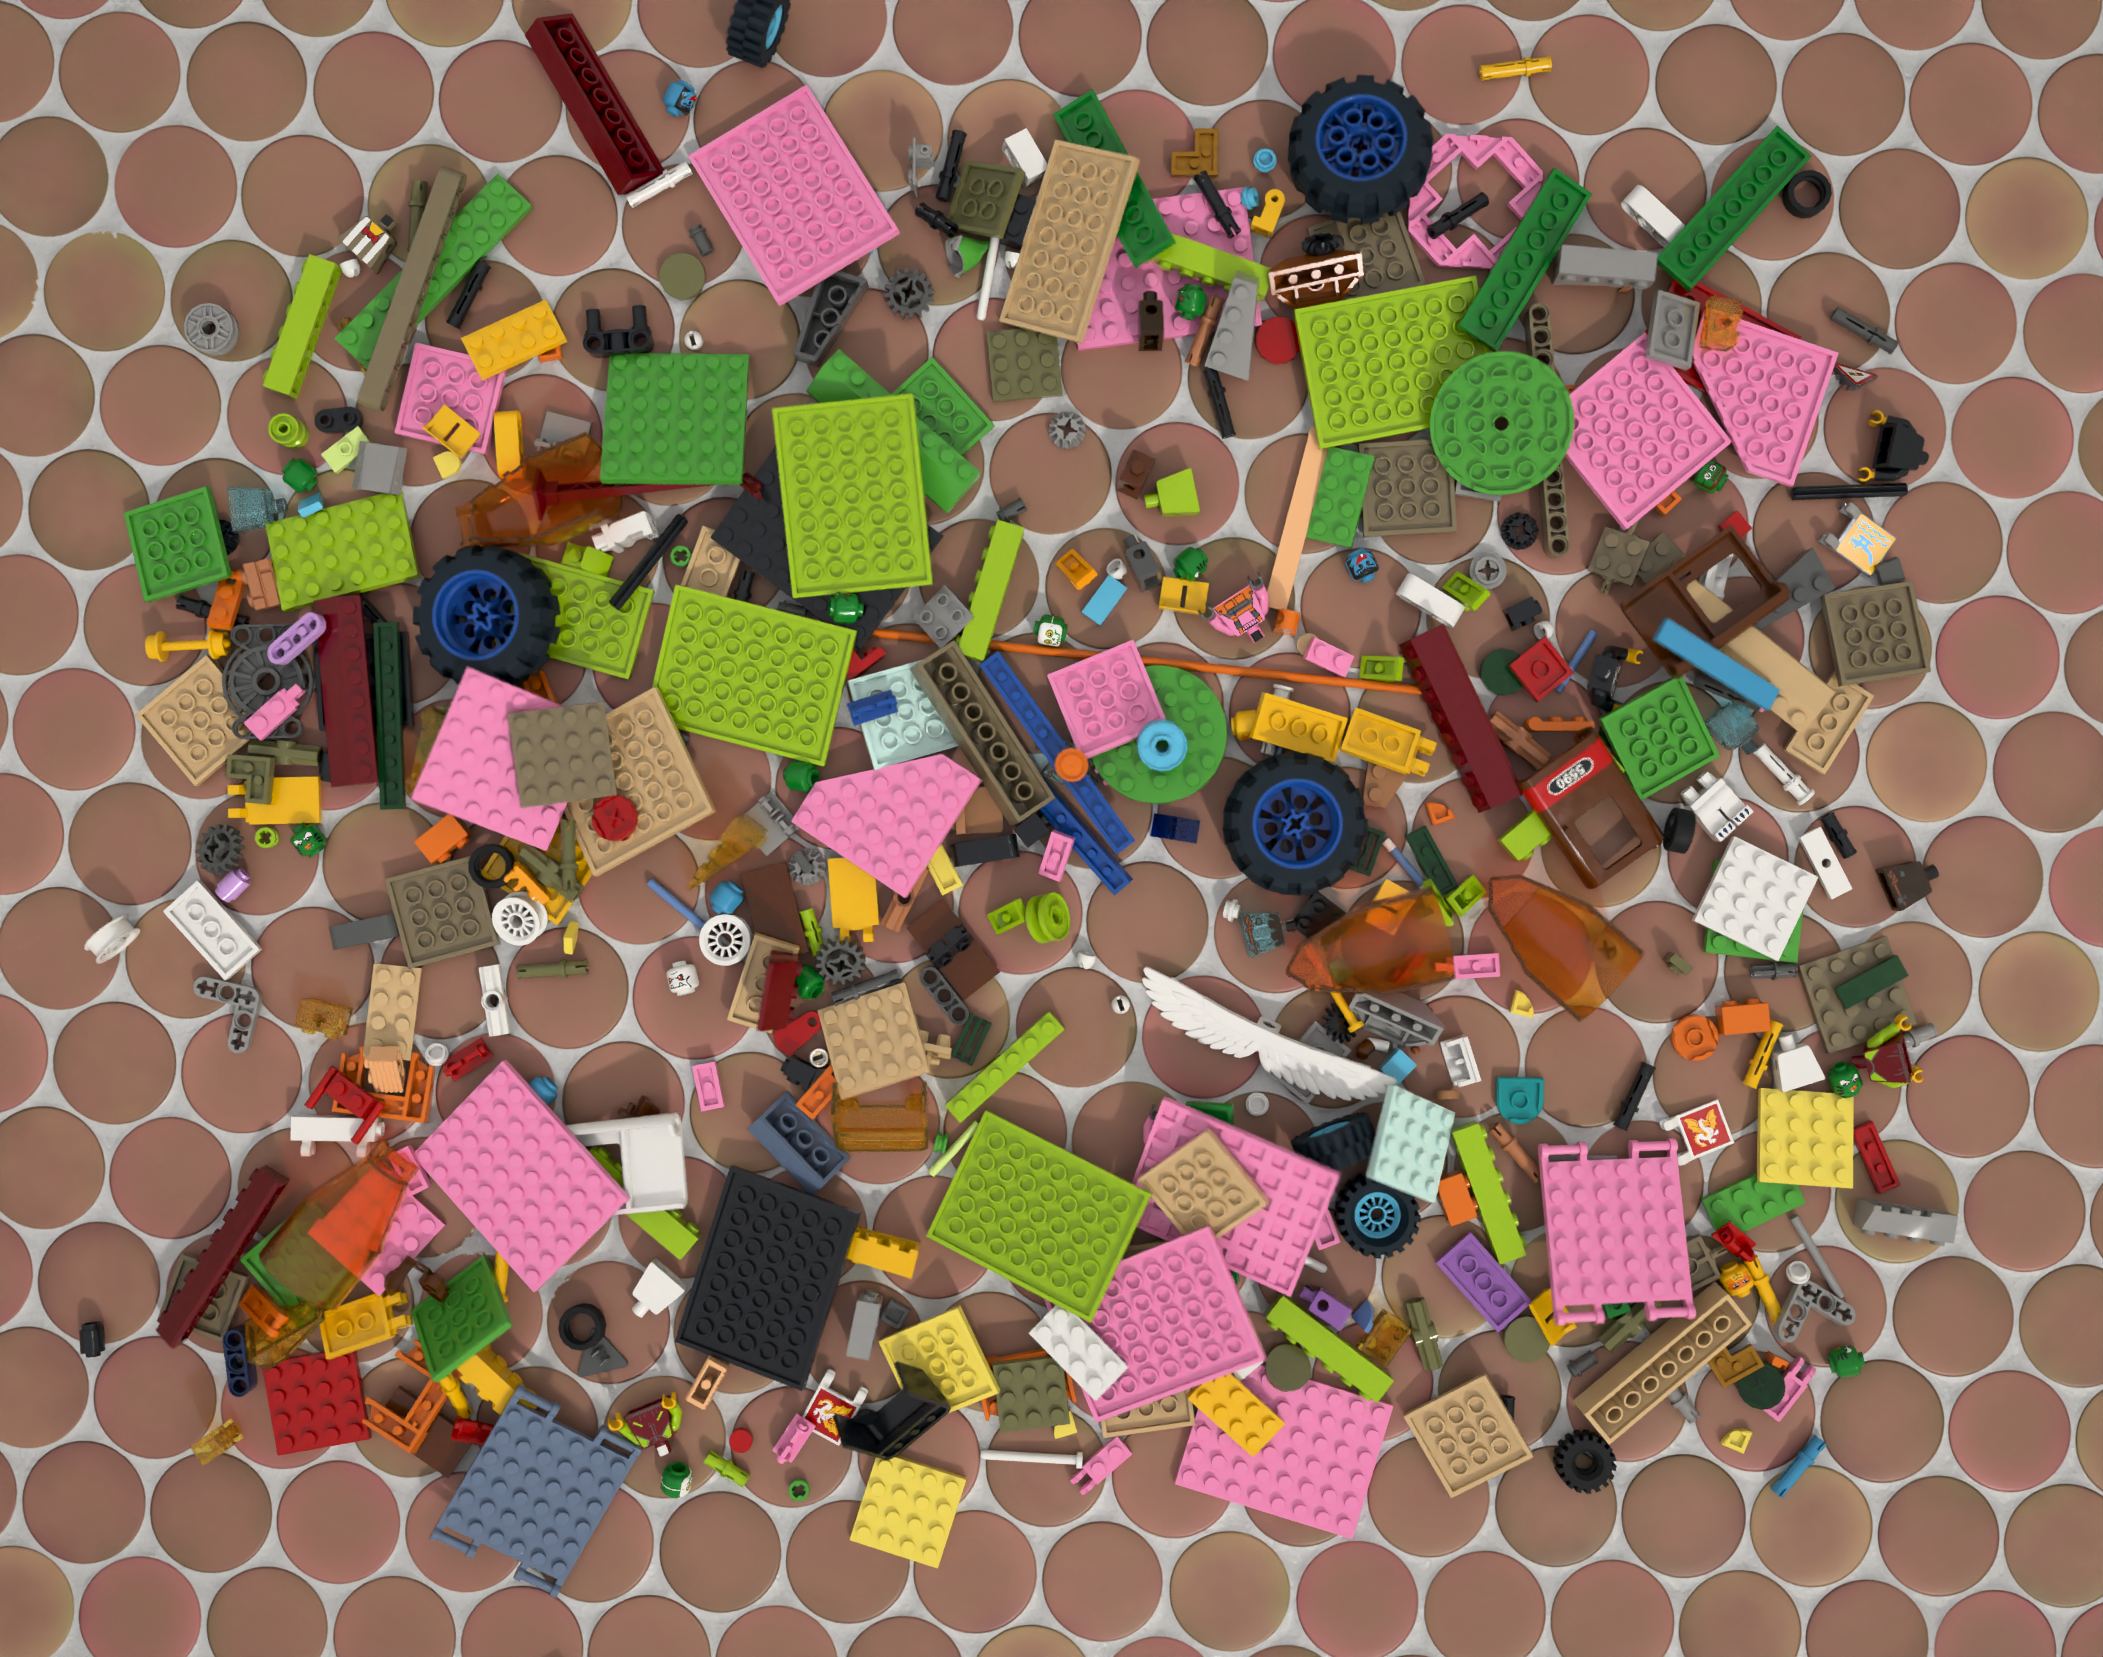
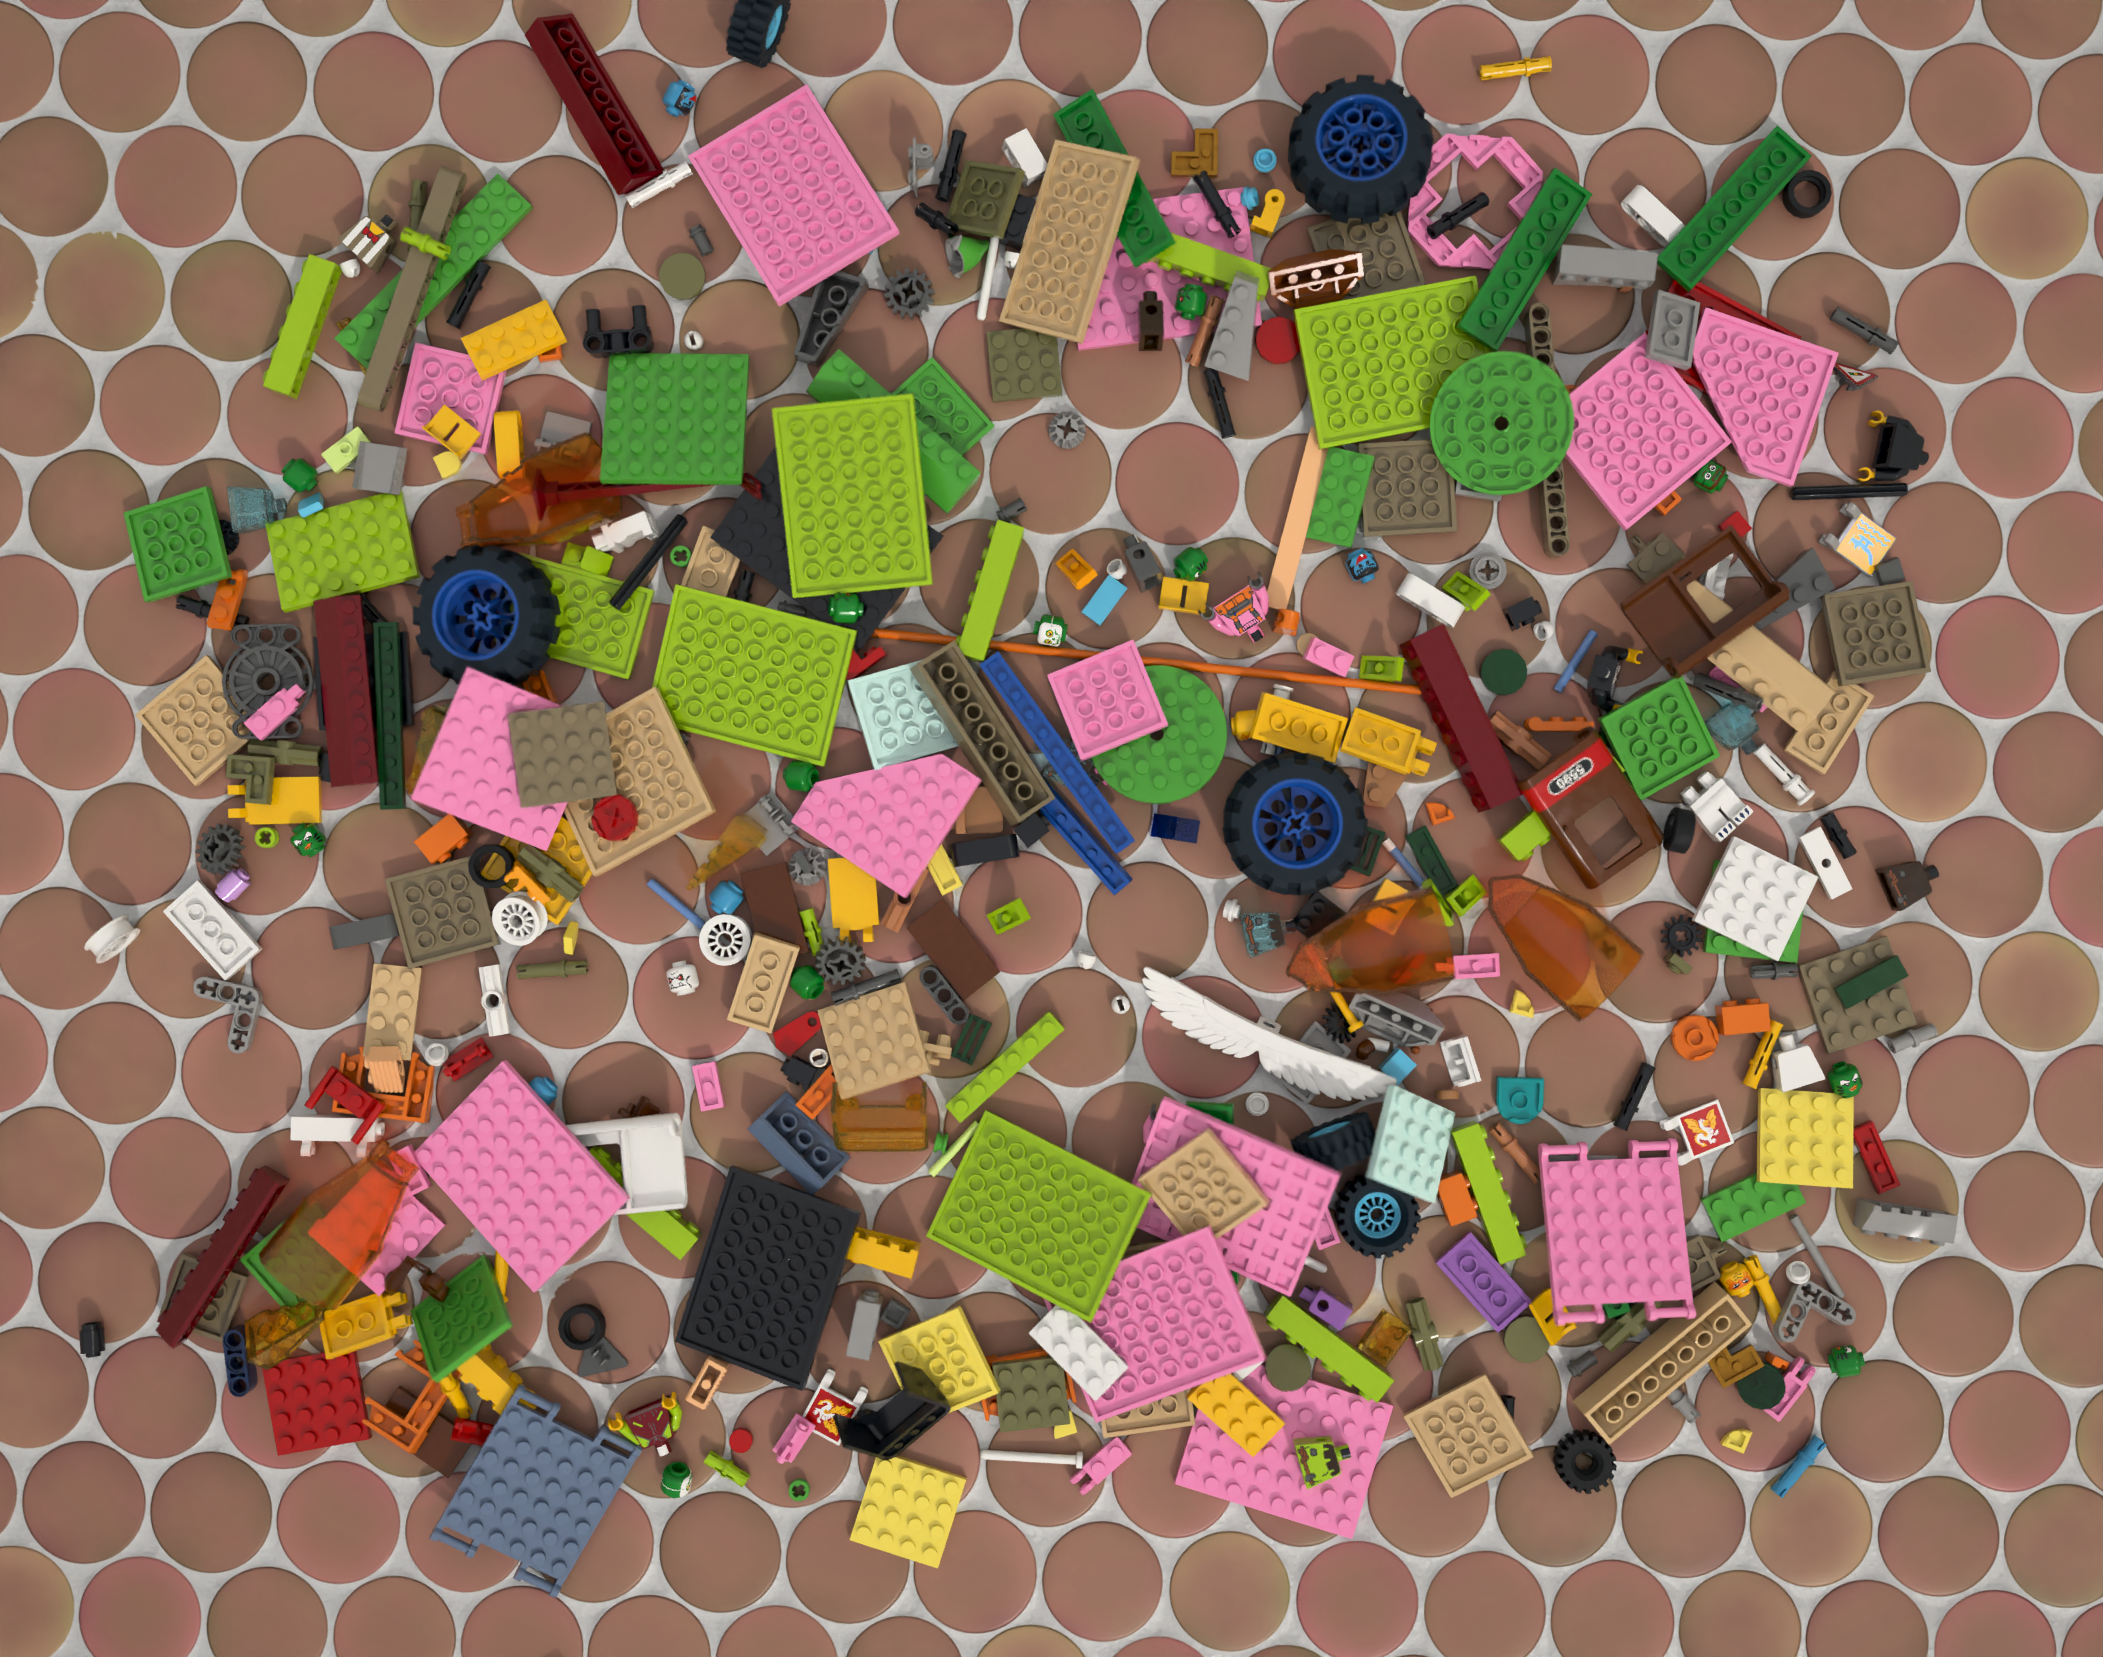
(158, 646): yellow piece -> none
(201, 319): light grey wheel -> none
(217, 1441): clear yellow brick -> none
(261, 584): nougat brick -> none
(263, 1311): orange plate -> none
(288, 431): lime wheel -> none
(290, 642): lavender plate -> none
(309, 1019): clear yellow brick -> none
(337, 420): black plate -> none
(425, 243): none -> lime pin
(568, 855): olive pin -> none
(657, 1289): white torso -> none
(779, 991): dark red slope -> none
(872, 707): blue hinge -> none
(942, 954): black hinge -> none
(943, 616): light grey hinge -> none
(1048, 917): lime wheel -> none
(1056, 855): bright pink plate -> none
(1071, 765): orange wheel -> none
(1135, 474): reddish brown torso -> none
(1168, 757): medium azure wheel -> none
(1175, 495): lime torso -> none
(1319, 1459): none -> lime torso
(1320, 244): black gear -> none
(1364, 1316): medium blue tile -> none
(1509, 534): black gear -> none
(1540, 669): red plate -> none
(1618, 557): dark tan plate -> none
(1691, 935): none -> black gear
(1713, 334): clear yellow brick -> none
(1716, 664): dark azure tile -> none
(1735, 1241): red hinge -> none
(1887, 1056): torso -> none

